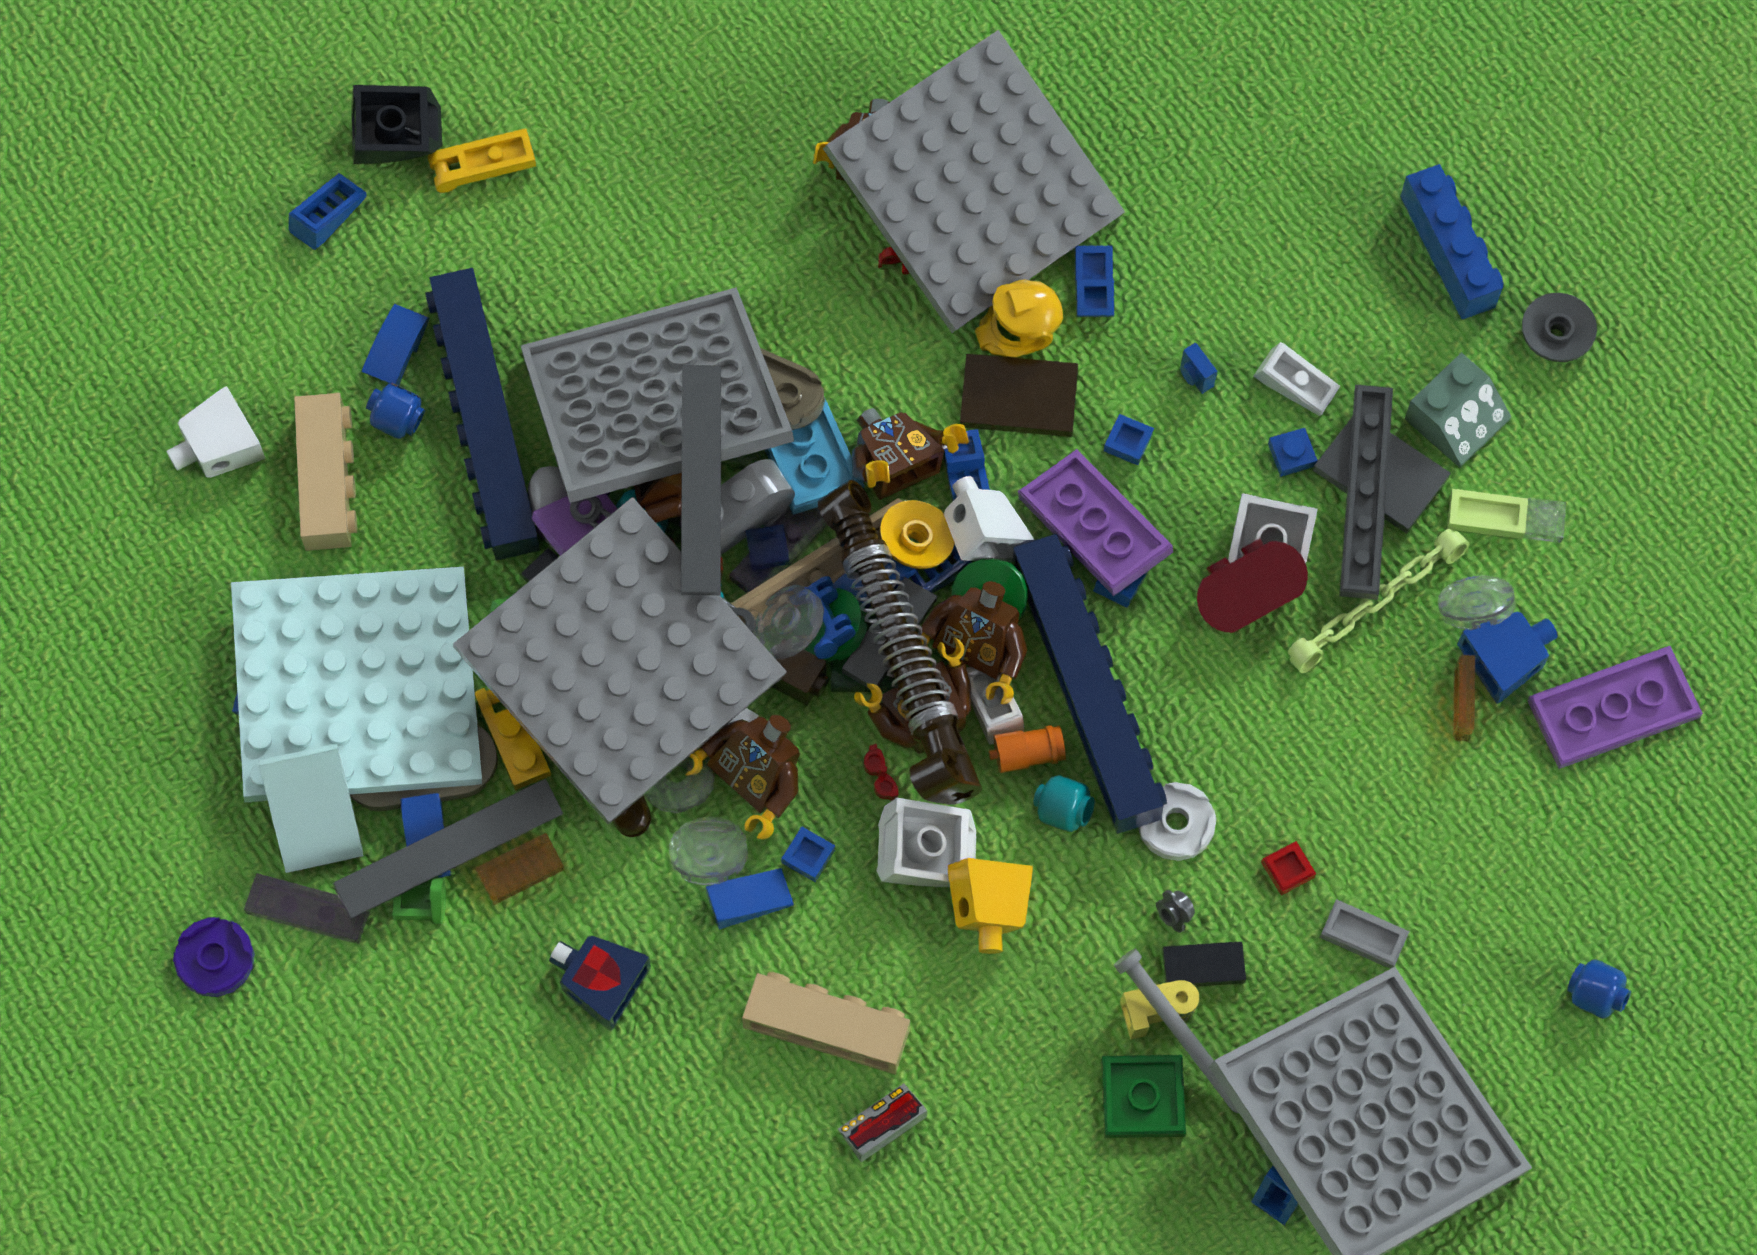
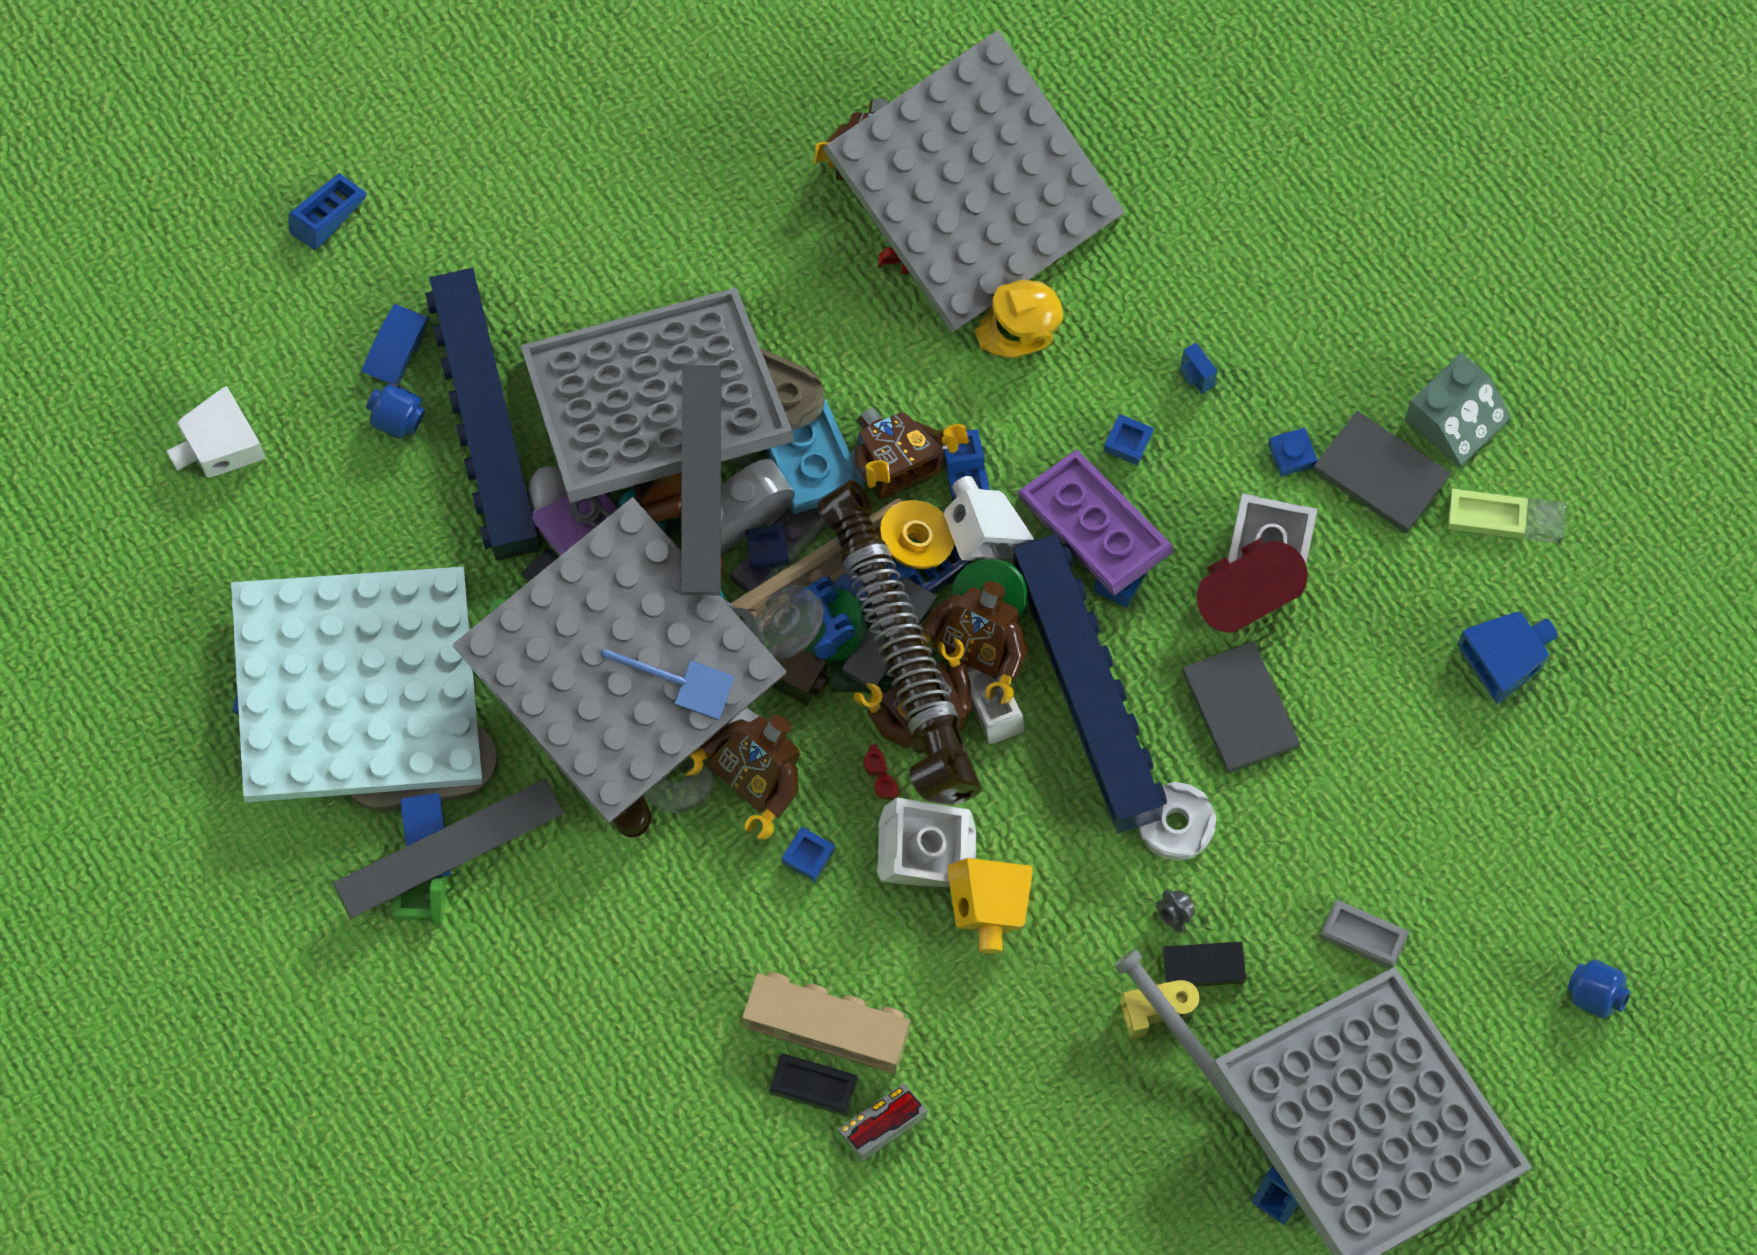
(213, 957): dark purple tile -> none
(303, 908): tile -> none
(311, 808): light aqua tile -> none
(323, 471): tan brick -> none
(394, 123): black slope -> none
(482, 159): yellow plate -> none
(516, 747): yellow plate -> none
(520, 869): clear orange tile -> none
(601, 976): dark blue torso -> none
(701, 689): none -> medium blue piece
(708, 850): clear tile -> none
(748, 897): blue slope -> none
(813, 1084): none -> black tile
(1019, 395): dark brown tile -> none
(1029, 748): orange piece -> none
(1064, 803): teal head -> none
(1094, 281): blue slope -> none
(1143, 1096): green tile -> none
(1241, 707): none -> dark grey tile
(1288, 868): red tile -> none
(1296, 379): white slope -> none
(1307, 654): yellowish green piece -> none
(1366, 492): dark grey tile -> none
(1452, 241): blue brick -> none
(1464, 698): clear orange tile -> none
(1476, 601): clear tile -> none
(1561, 313): dark grey dish -> none
(1614, 707): medium lavender tile -> none

